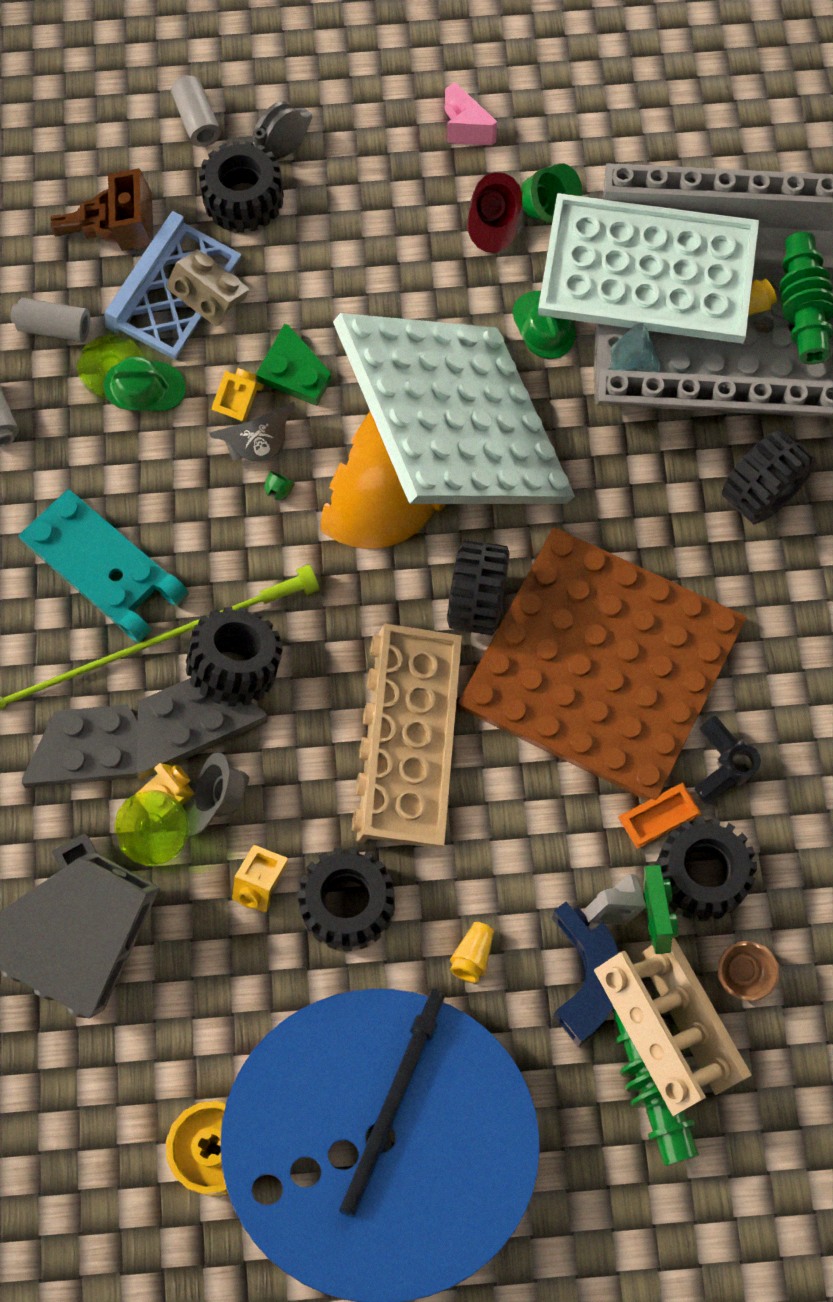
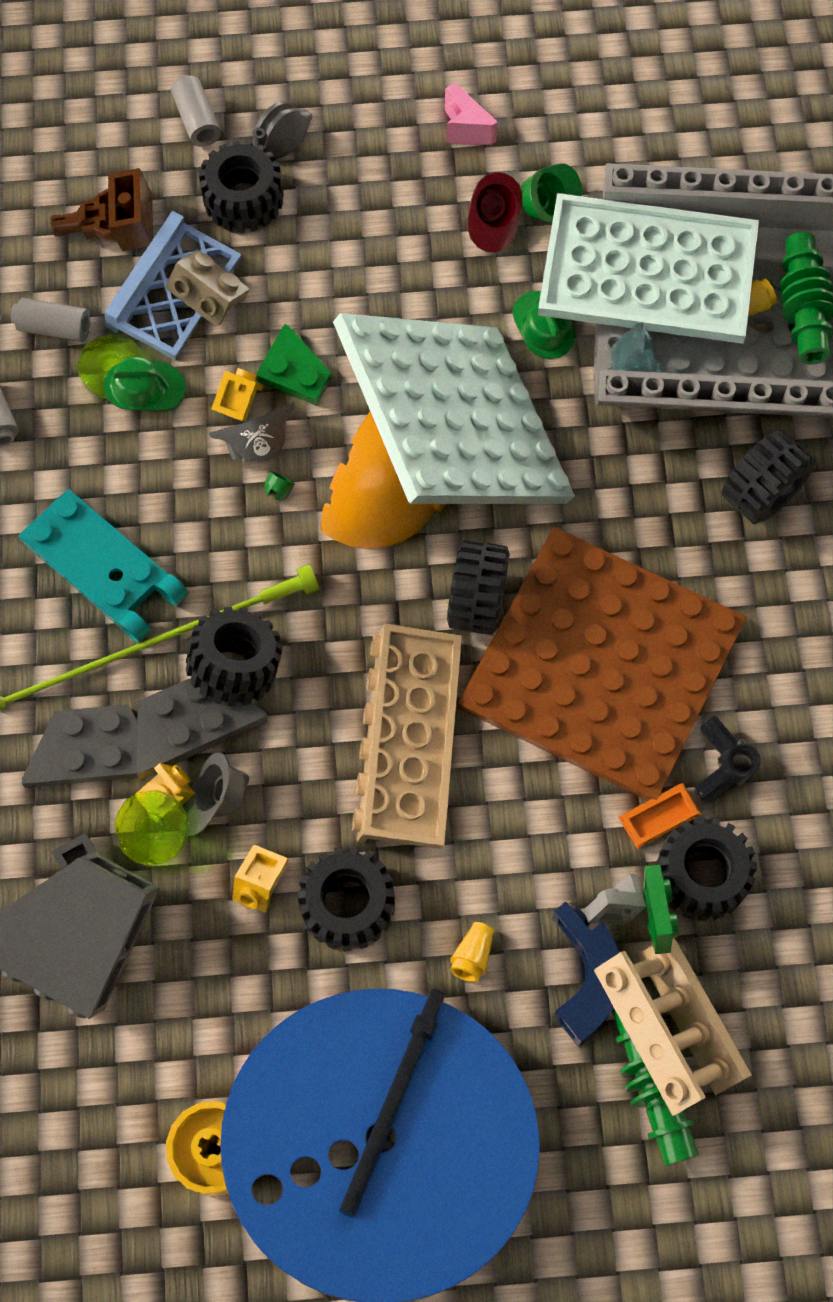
(748, 971): medium nougat hair -> none

